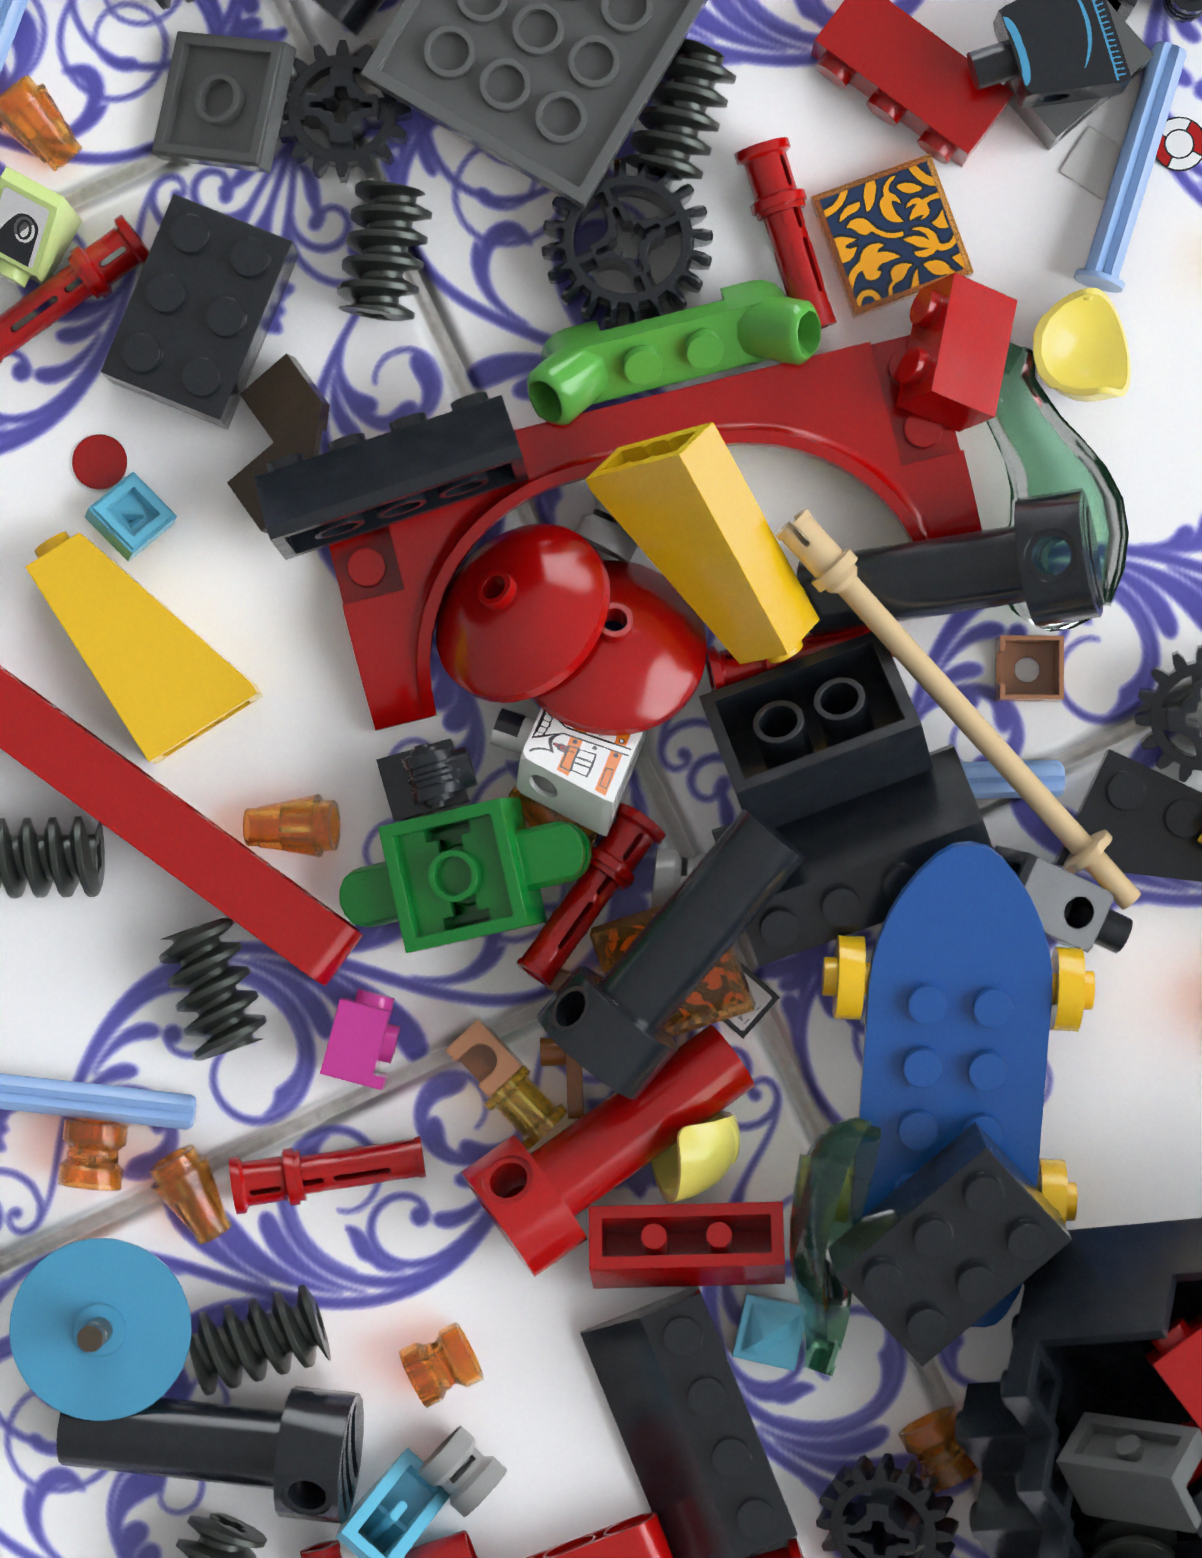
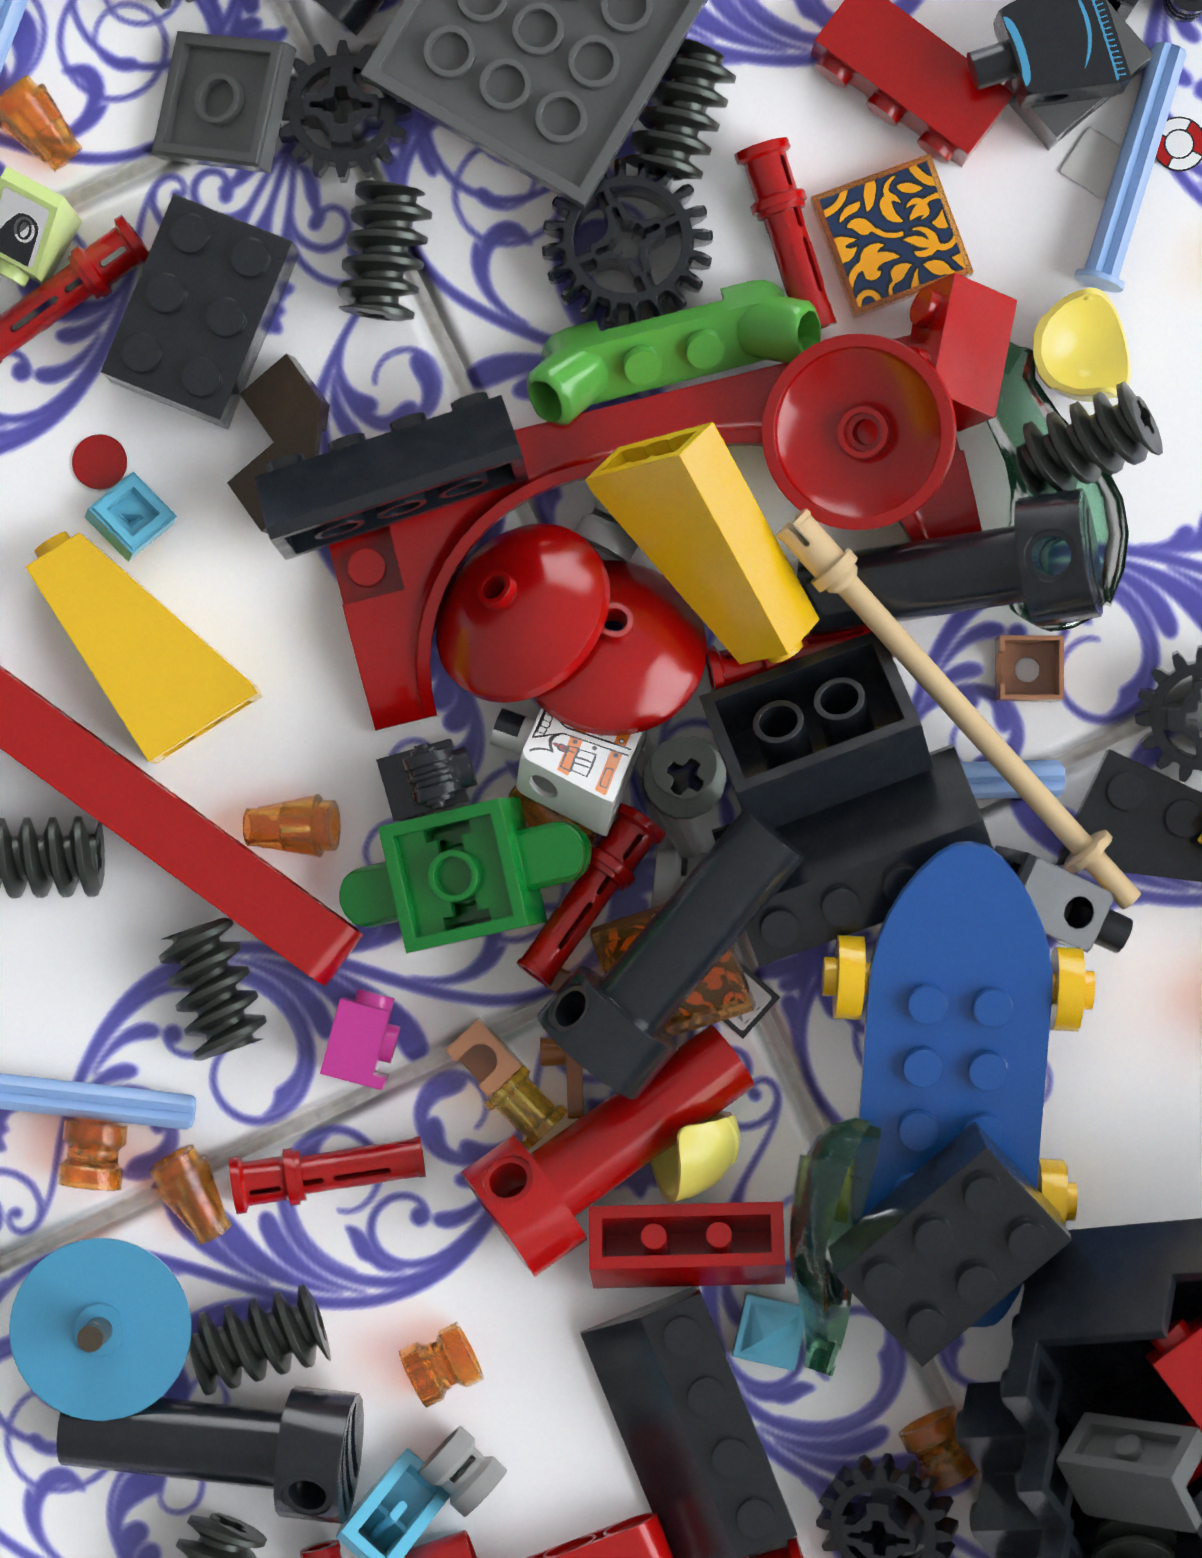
(710, 774): none -> pearl dark grey piece
(815, 422): none -> red dish
(1088, 443): none -> pearl dark grey piece

